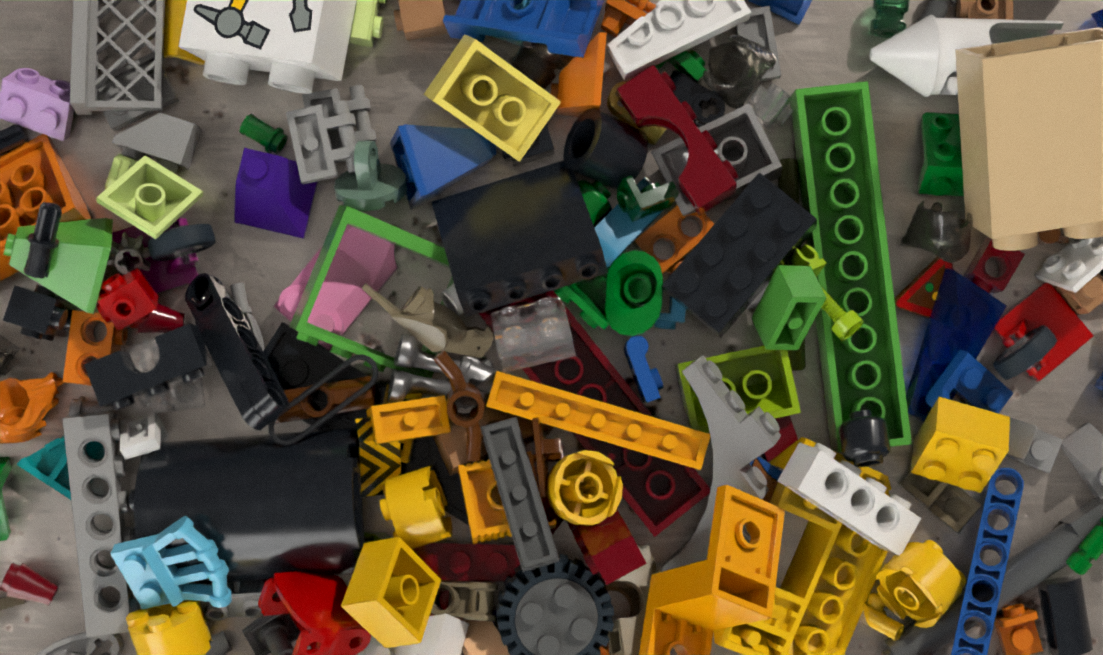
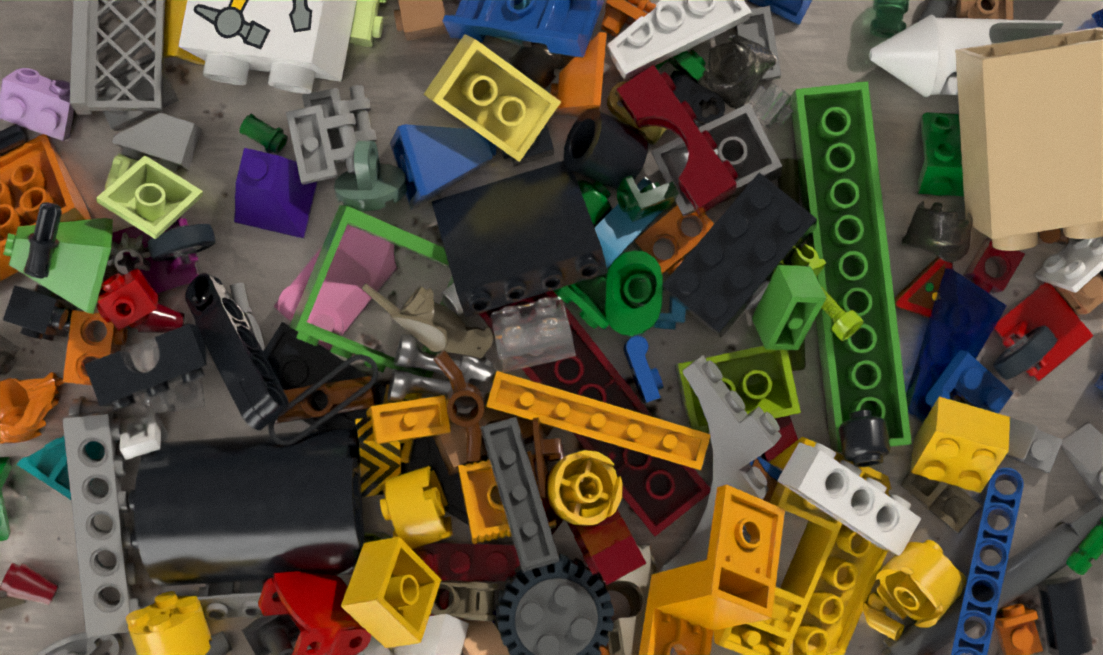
(153, 572): medium azure plate -> none

